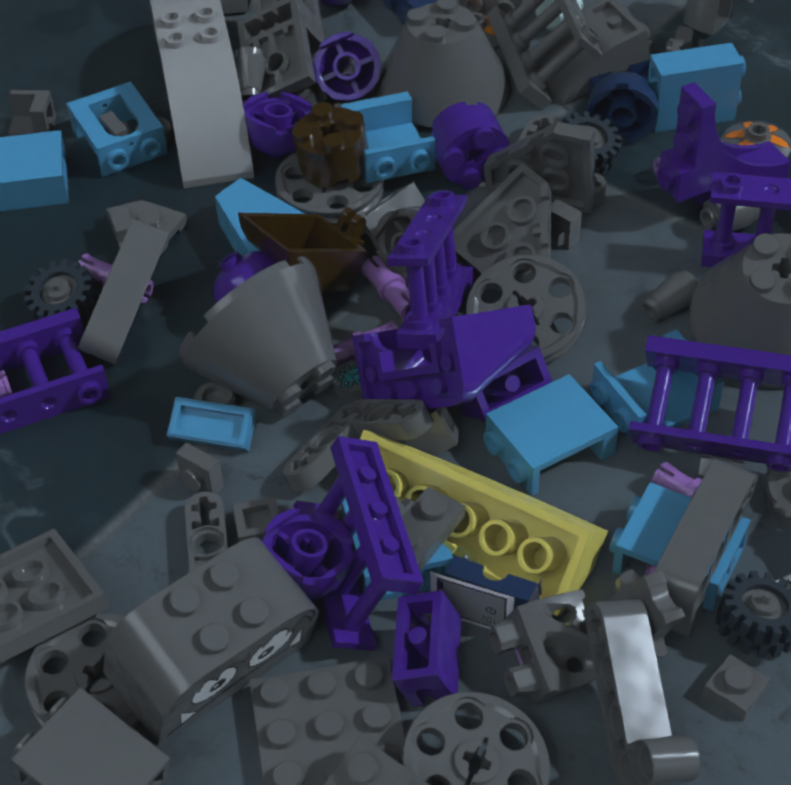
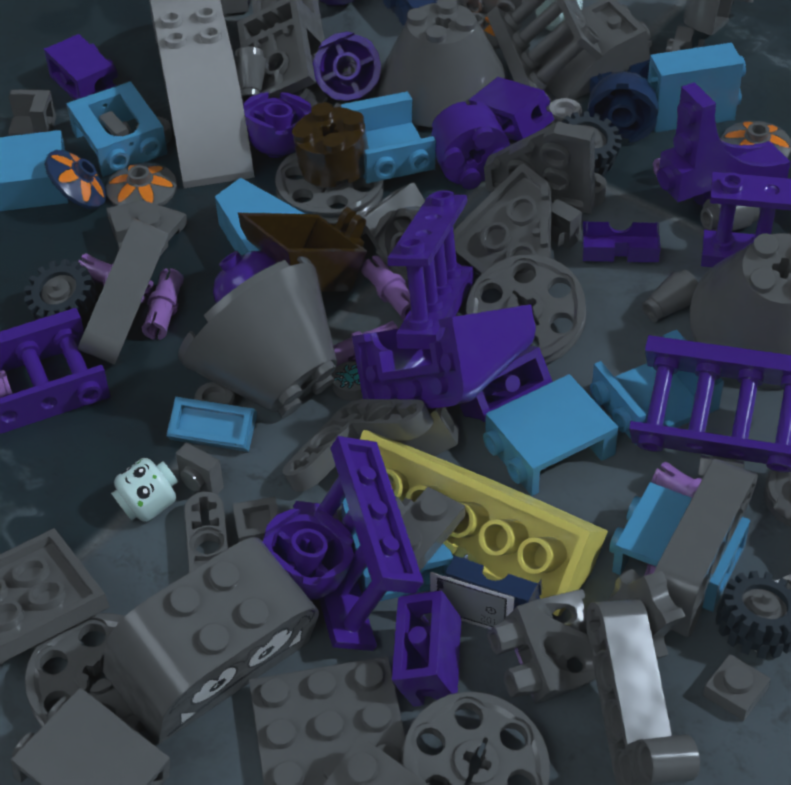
(75, 179): none -> dark blue dish
(79, 67): none -> dark purple brick
(141, 182): none -> dark grey dish
(145, 489): none -> light aqua head
(162, 304): none -> medium lavender pin
(516, 106): none -> dark purple brick
(562, 107): none -> light grey tile
(636, 243): none -> dark purple piece

